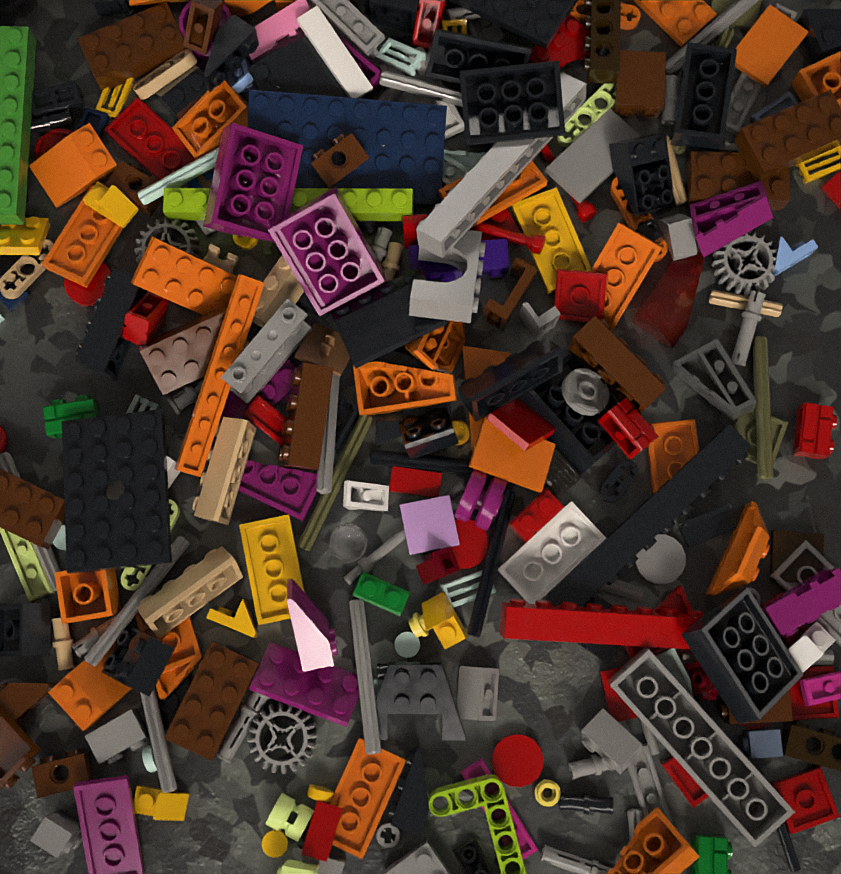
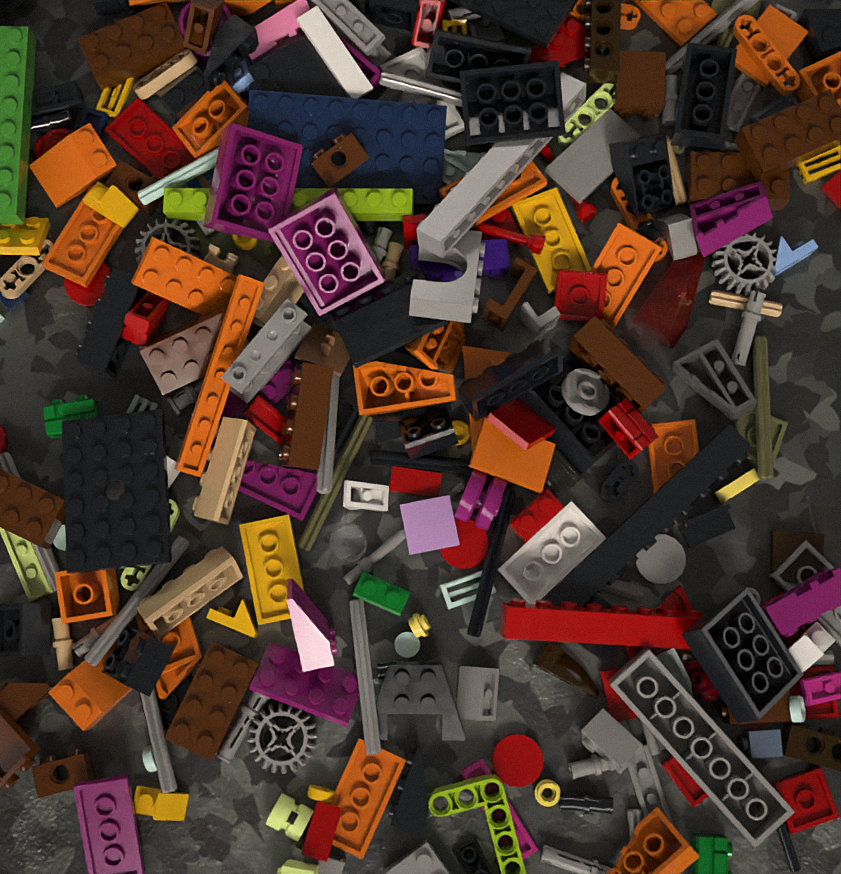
(58, 834): light grey brick -> none
(117, 736): light grey brick -> none
(275, 843): yellow tile -> none
(381, 839): light grey bush -> none
(413, 64): light aqua tile -> none
(437, 565): dark red brick -> none
(443, 619): yellow slope -> none
(563, 667): none -> dark brown piece
(737, 485): none -> light yellow beam
(742, 552): orange wedge -> none
(770, 53): none -> orange beam
(797, 708): none -> light aqua tile
(814, 431): red brick -> none

